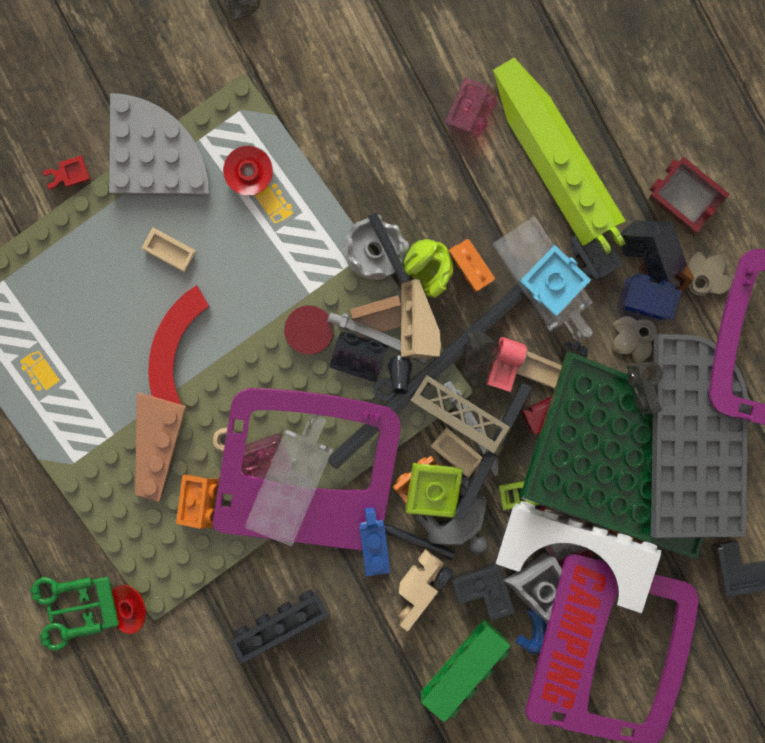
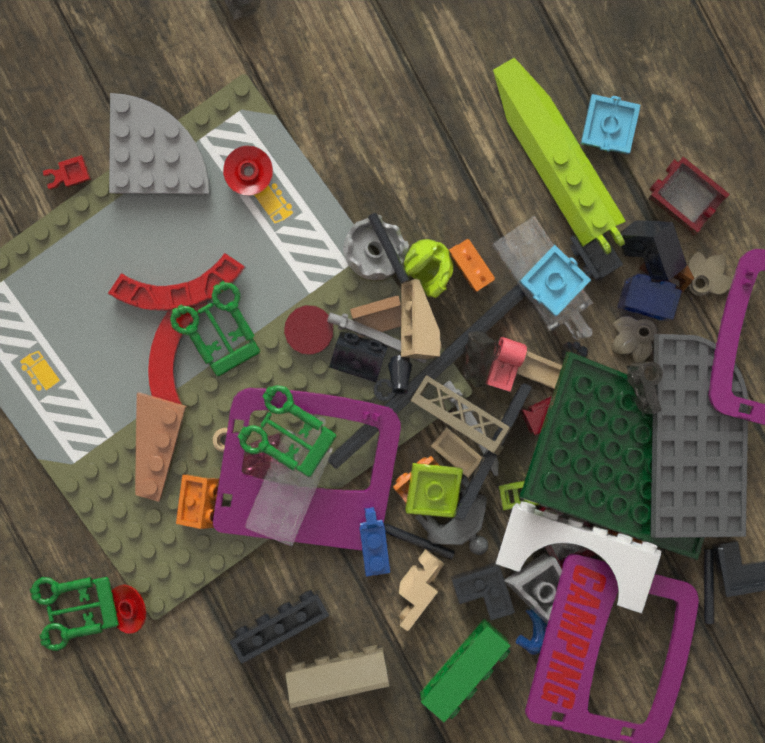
(168, 249): tan tile -> none
(171, 296): none -> red tile
(235, 357): none -> green piece
(316, 452): none -> green piece
(337, 676): none -> dark tan slope
(443, 579): black tile -> none
(472, 107): clear pink bracket -> none
(610, 124): none -> medium azure plate
(708, 586): none -> black bar

